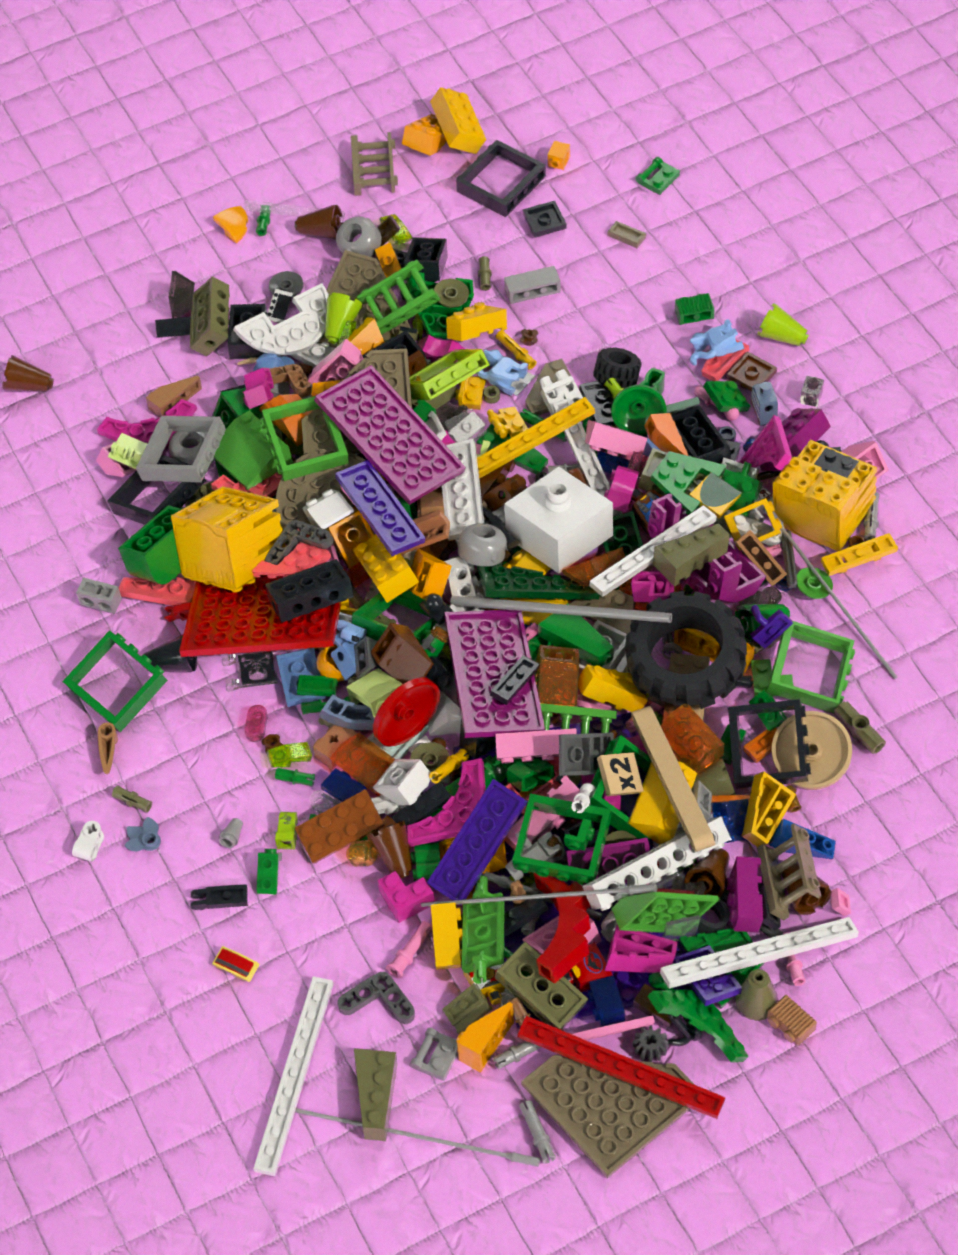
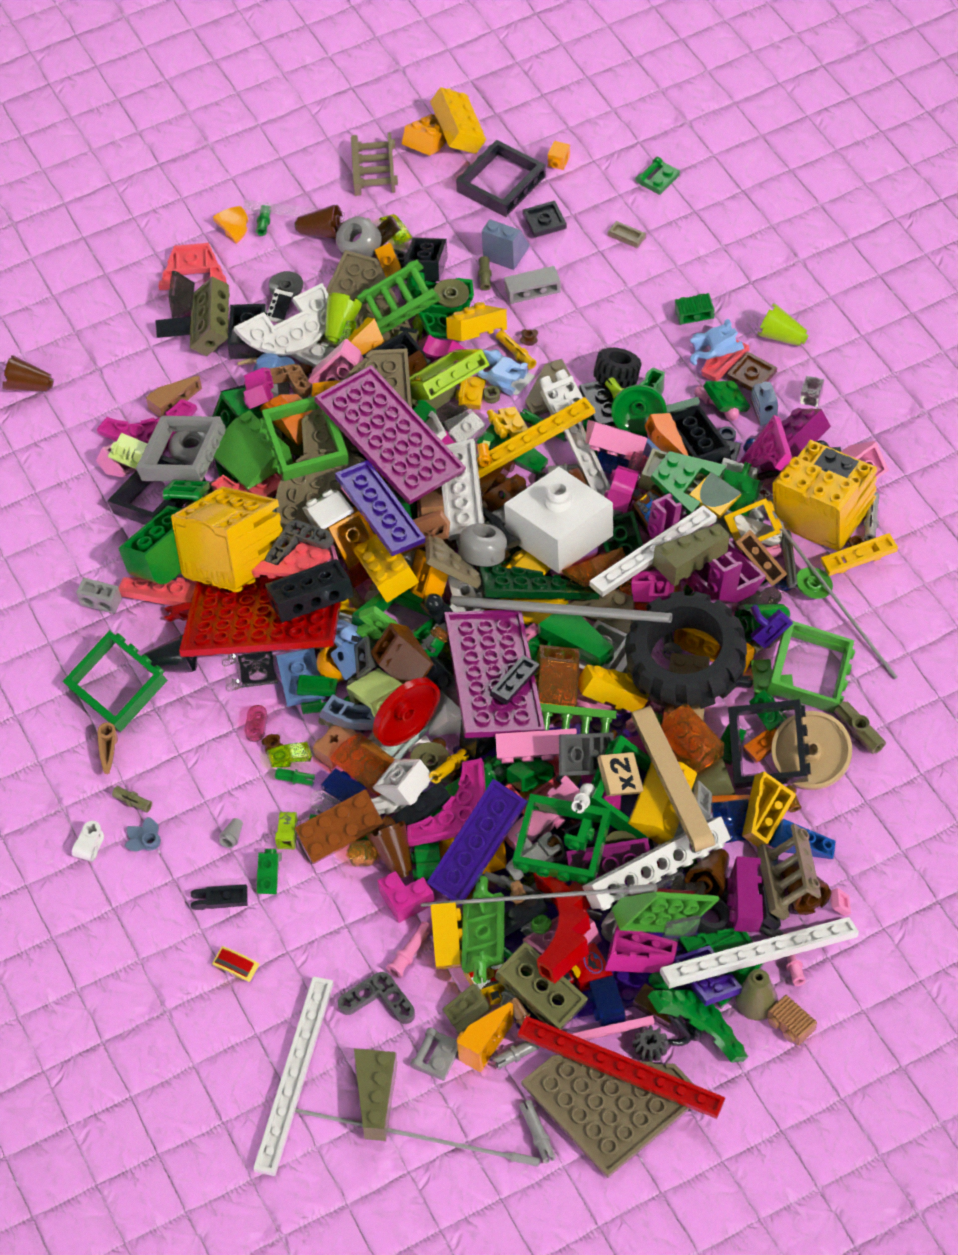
(185, 489): none -> green plate
(191, 260): none -> coral wing
(375, 623): none -> bright green plate
(446, 560): none -> dark tan plate
(484, 458): none -> light orange pin
(503, 244): none -> sand blue slope
(541, 924): none -> bright green plate

